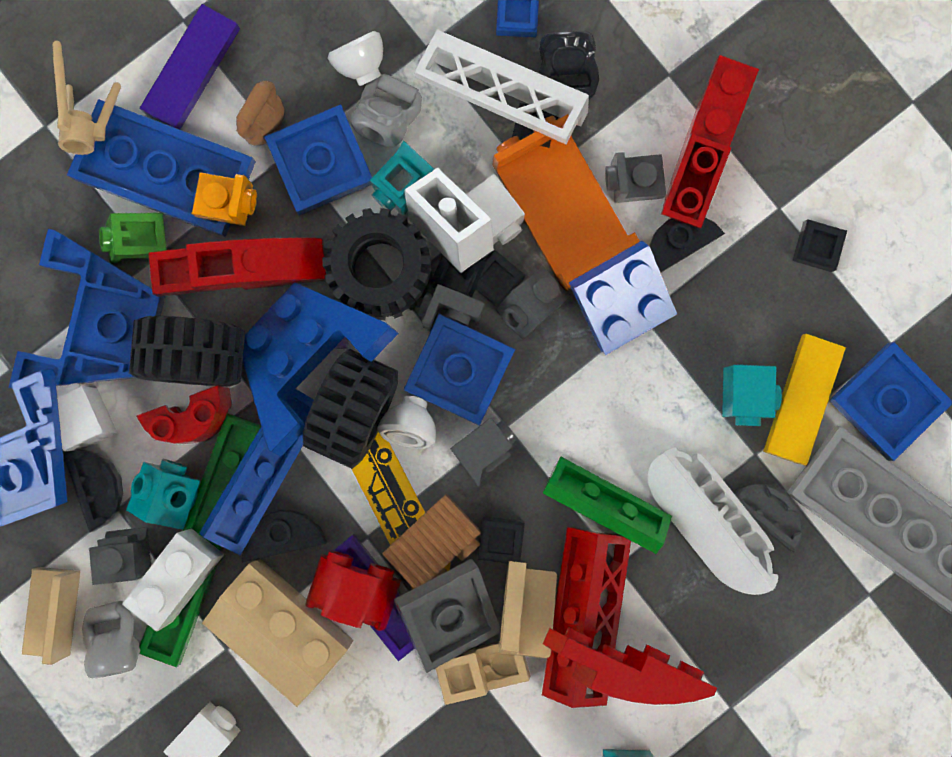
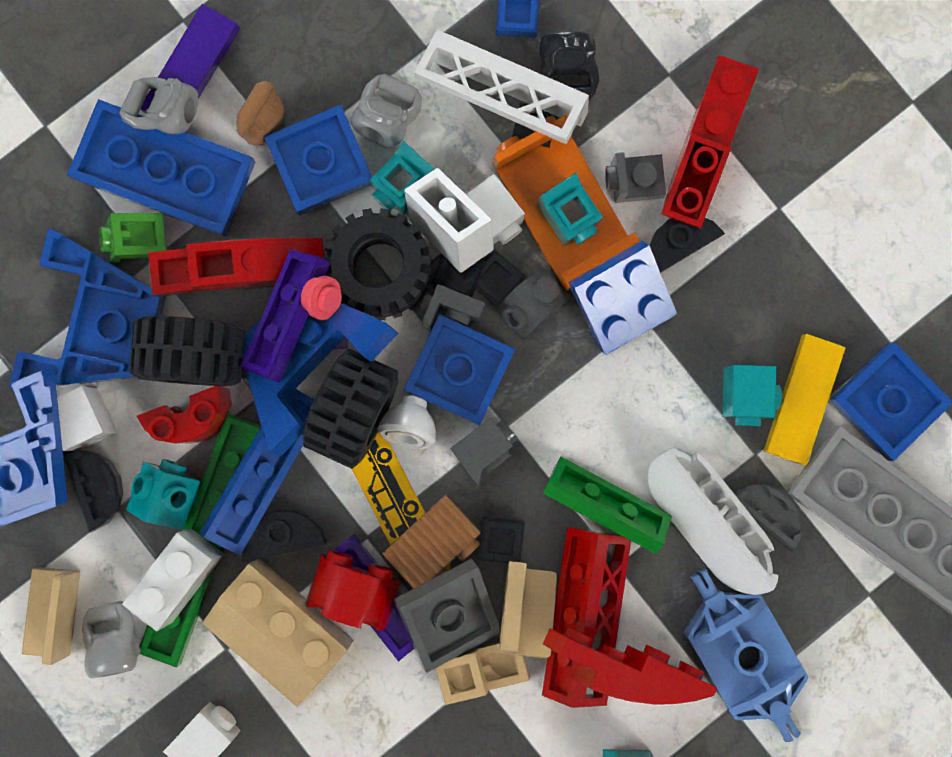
(76, 127): tan plant -> none
(120, 556): dark grey window -> none
(170, 109): none -> light grey piece
(224, 198): light orange bracket -> none
(282, 317): none -> dark purple tile
(321, 297): none -> coral plate
(359, 58): white brick -> none
(570, 211): none -> teal window
(718, 634): none -> medium blue plate
(819, 245): black tile -> none

